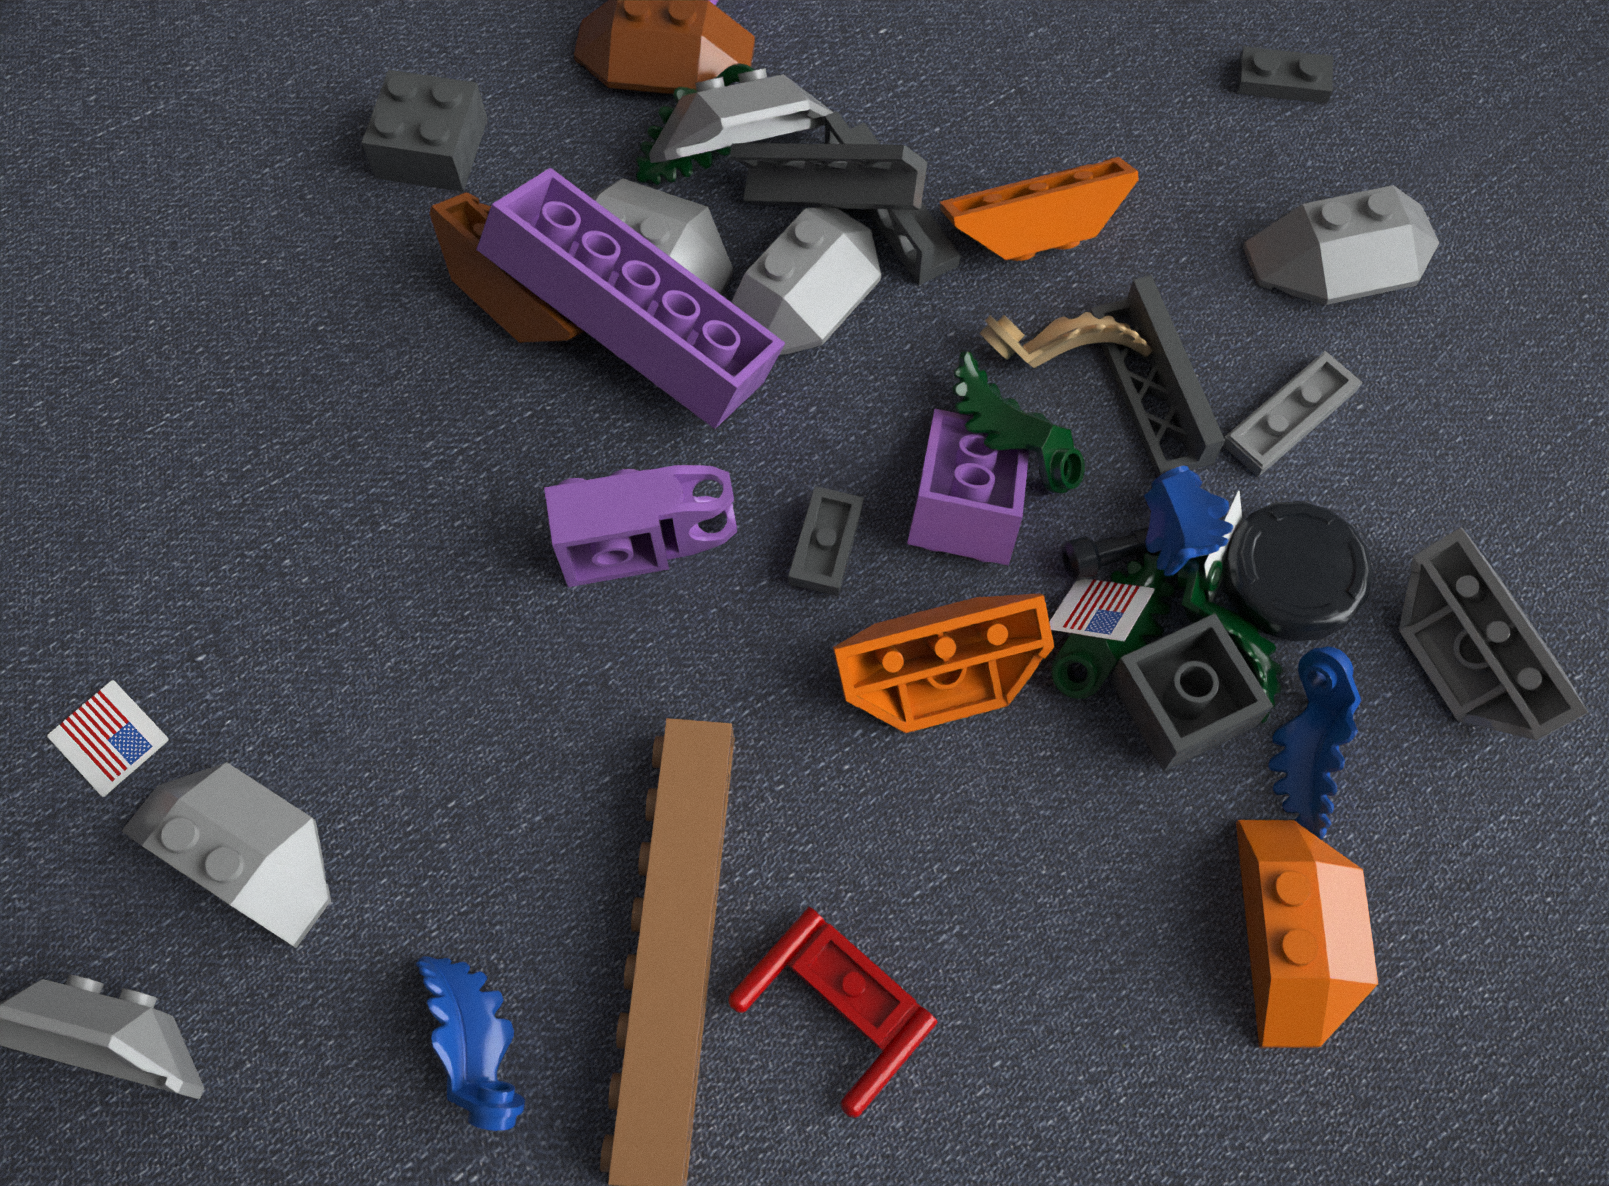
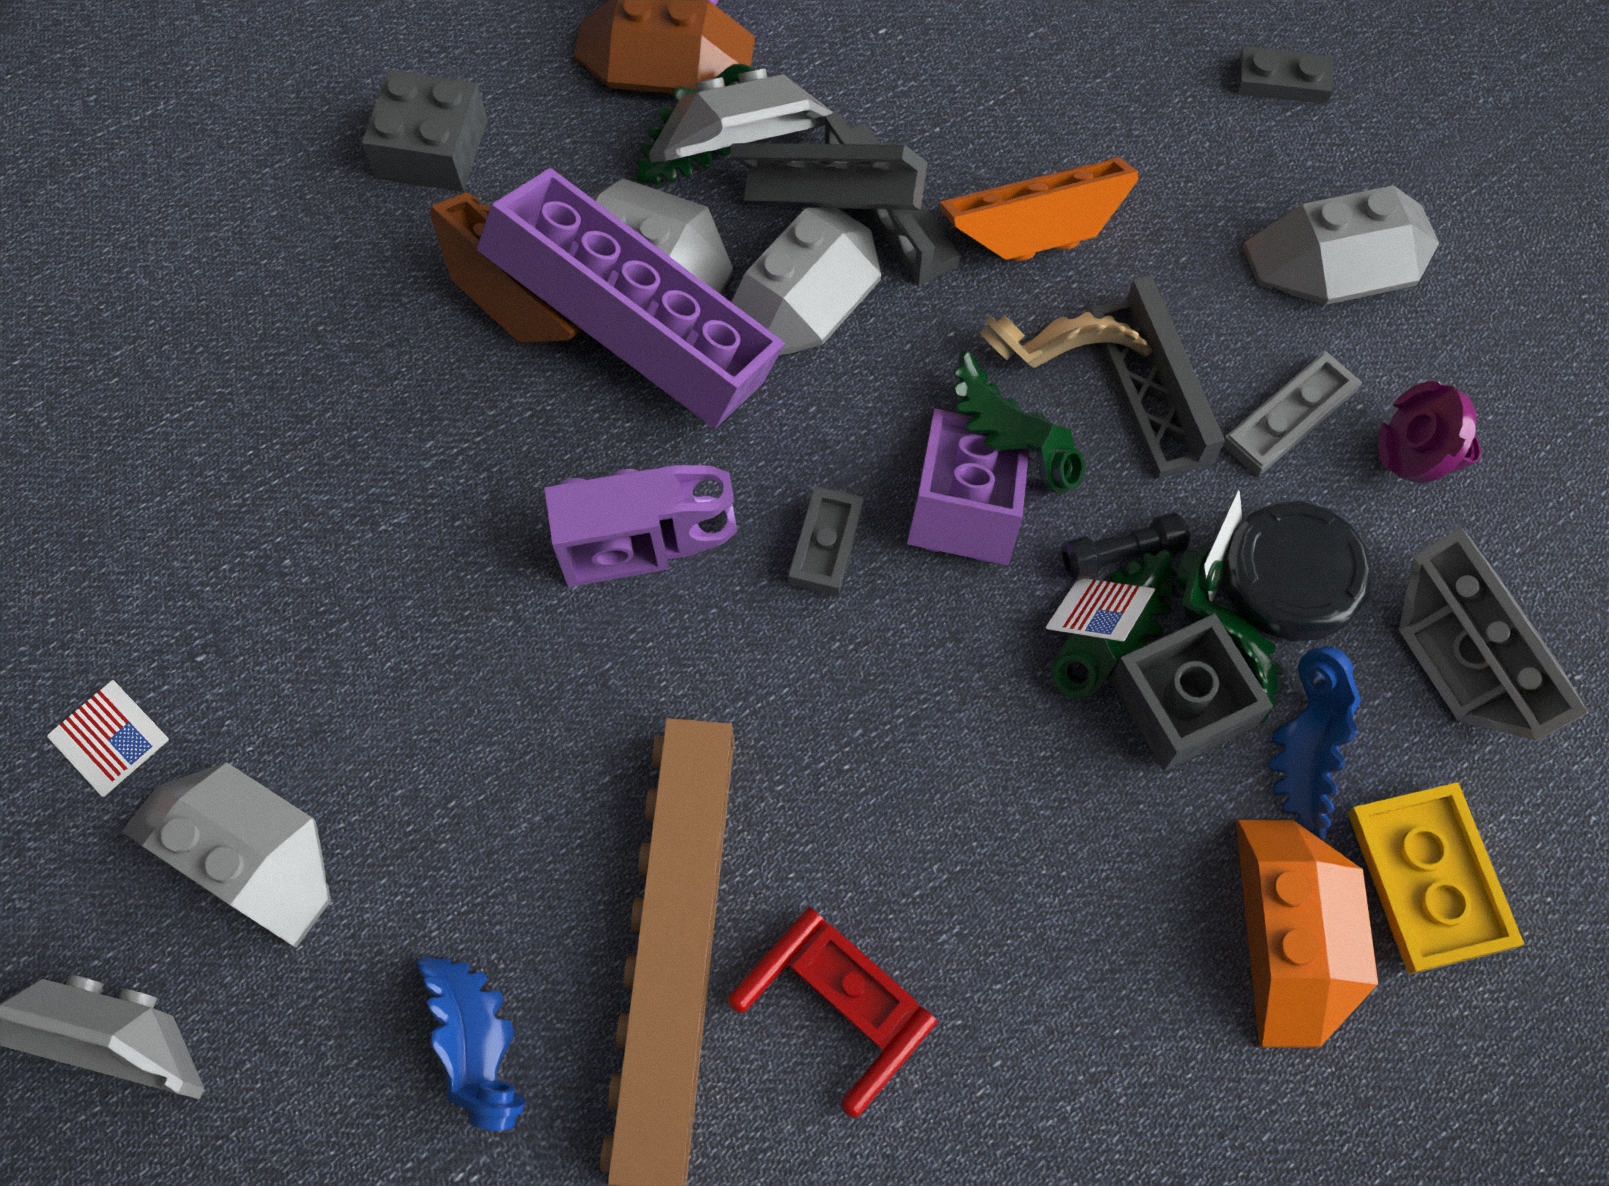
(945, 660): orange wedge -> none
(1184, 519): blue plant -> none
(1429, 433): none -> magenta tile
(1434, 878): none -> yellow plate

